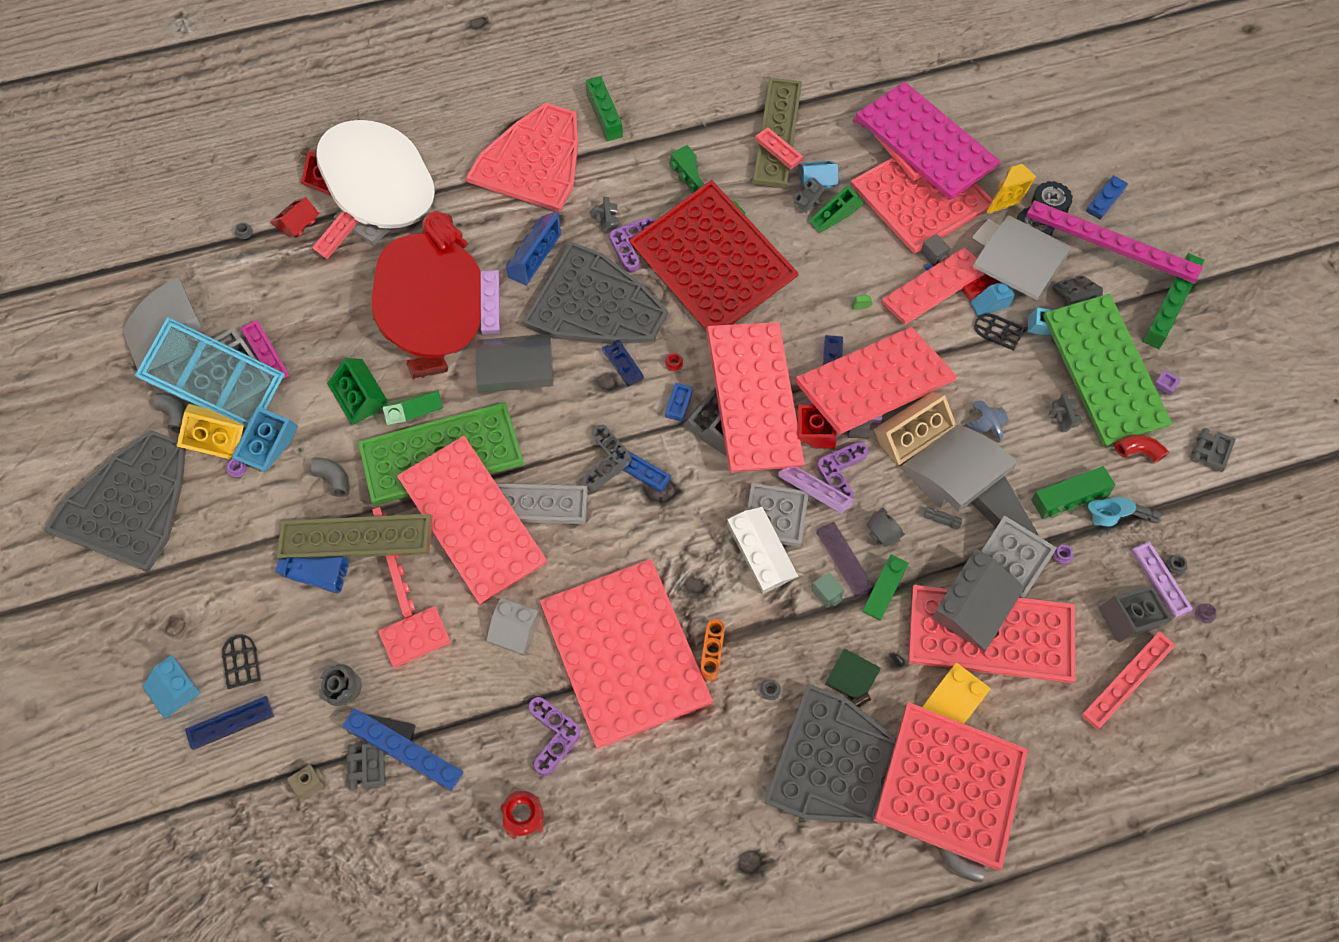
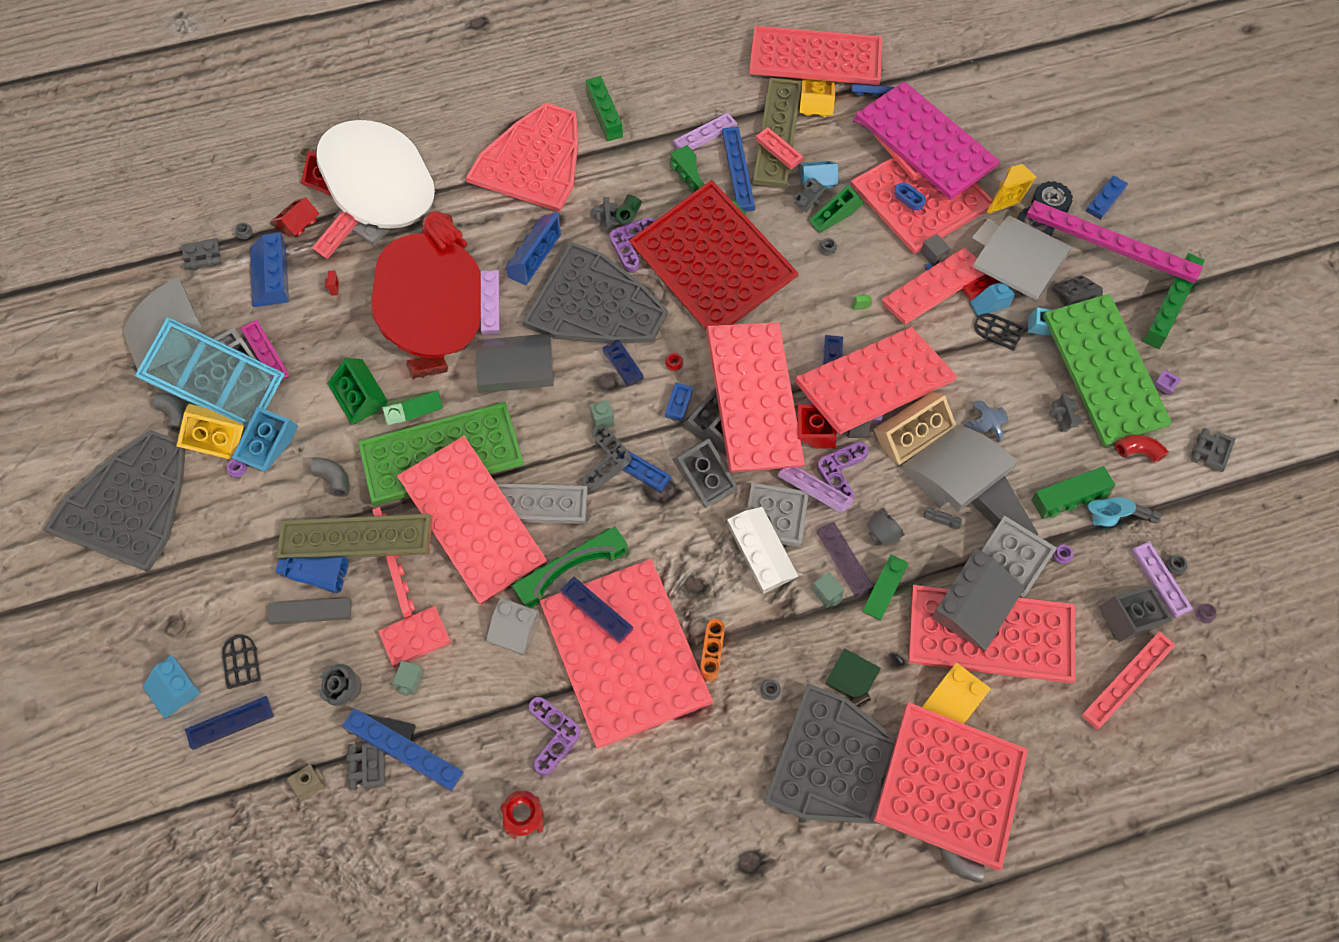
(201, 254): none -> dark grey plate
(269, 270): none -> blue slope
(309, 611): none -> dark grey tile
(332, 283): none -> red plate
(408, 678): none -> sand green brick
(596, 609): none -> clear blue plate
(602, 414): none -> sand green brick
(605, 546): none -> green arch
(628, 210): none -> dark green cylinder
(705, 132): none -> lavender tile
(705, 472): none -> dark grey slope
(738, 168): none -> blue plate
(816, 55): none -> coral plate
(817, 97): none -> yellow slope
(828, 242): none -> dark grey plate
(874, 90): none -> blue plate
(911, 196): none -> blue plate

